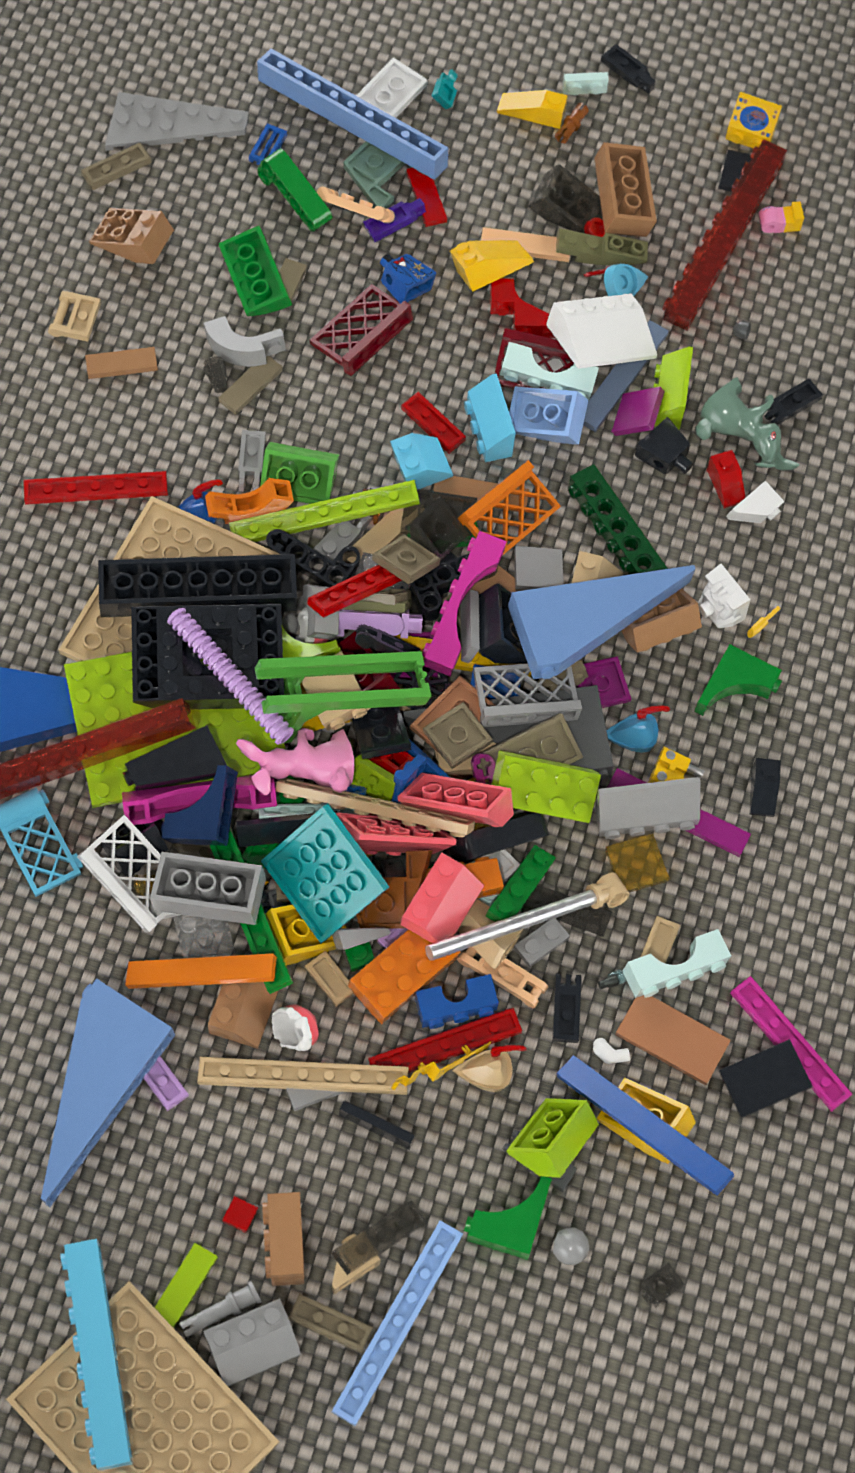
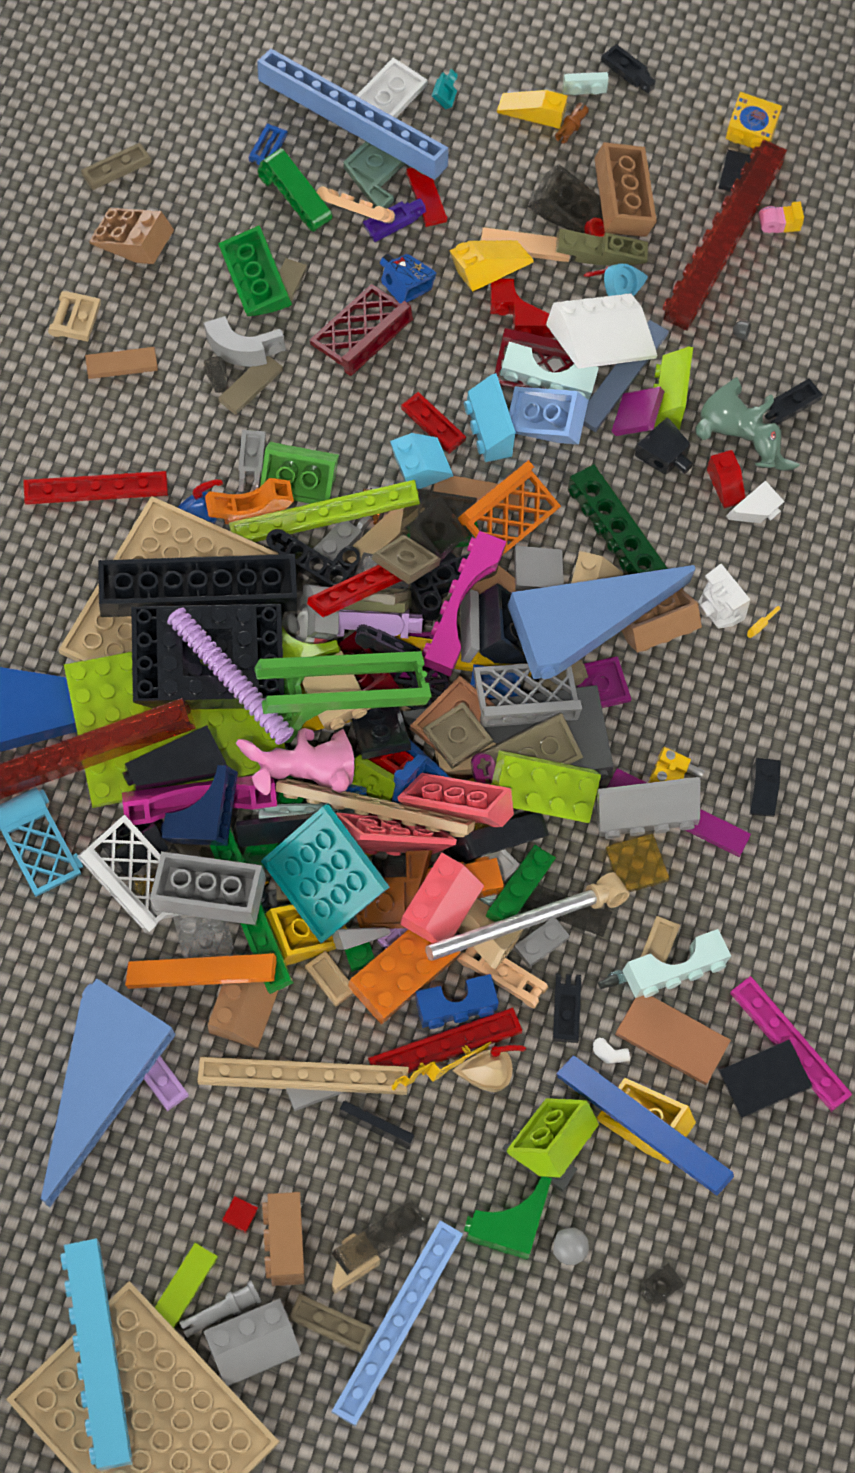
(169, 121): light grey wing -> none
(295, 1027): white hair -> none
(637, 731): dark azure piece -> none
(739, 674): green arch -> none

